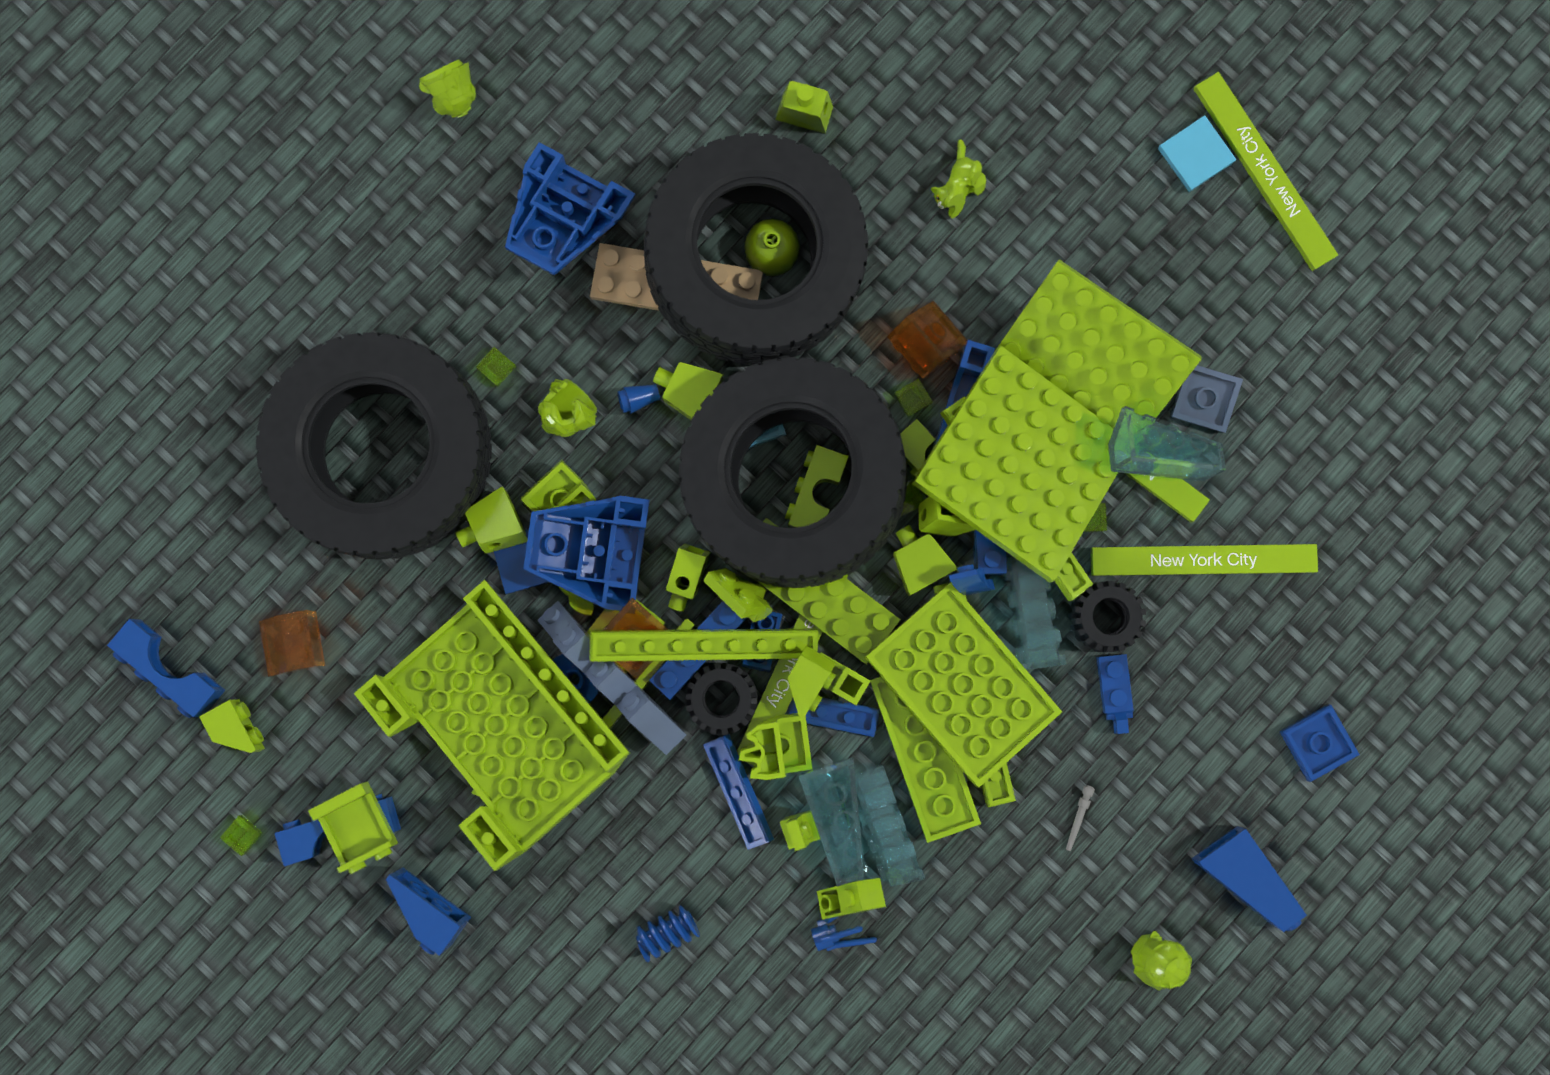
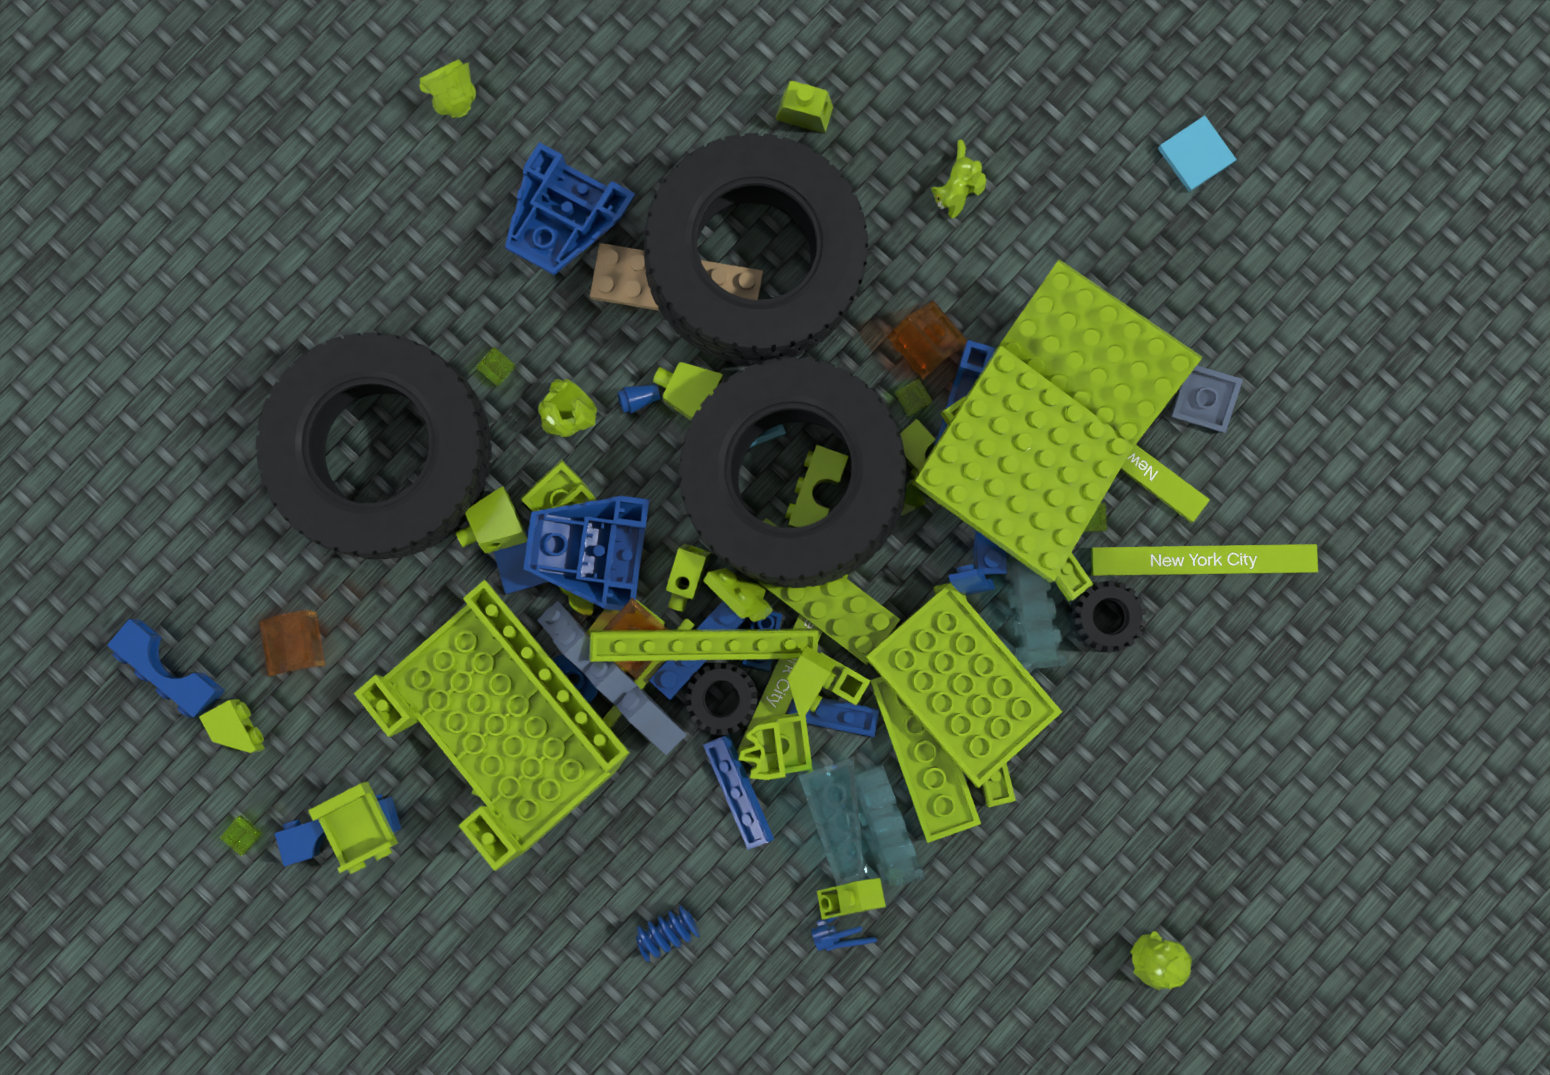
(429, 914): blue slope -> none
(775, 257): lime cylinder -> none
(799, 830): lime brick -> none
(920, 560): lime torso -> none
(939, 520): lime torso -> none
(1083, 804): light grey piece -> none
(1116, 691): blue hinge -> none
(1162, 450): clear light blue wedge -> none
(1248, 874): blue slope -> none
(1265, 171): lime tile -> none
(1319, 743): blue tile -> none

